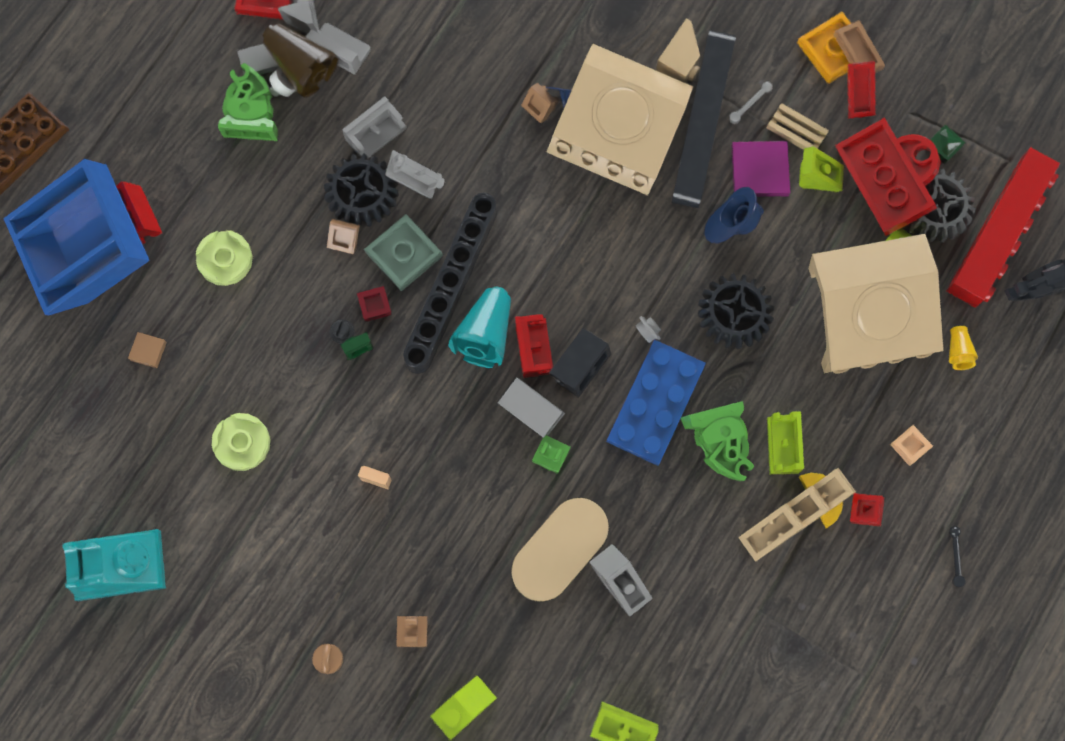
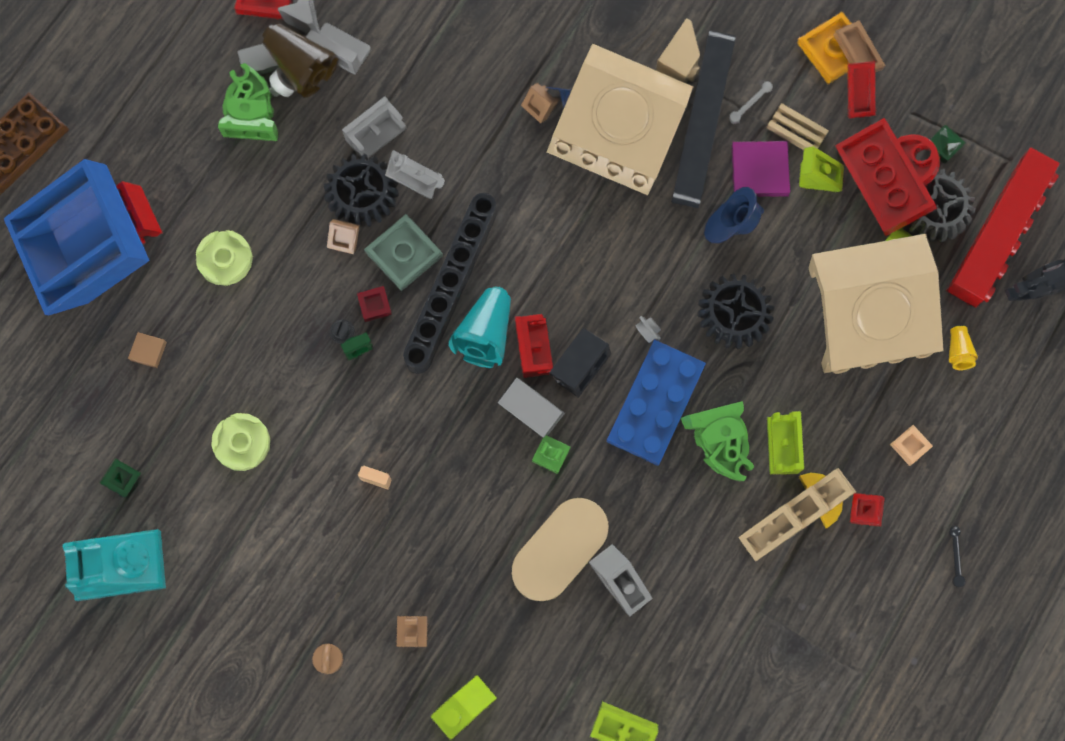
(119, 477): none -> dark green tile

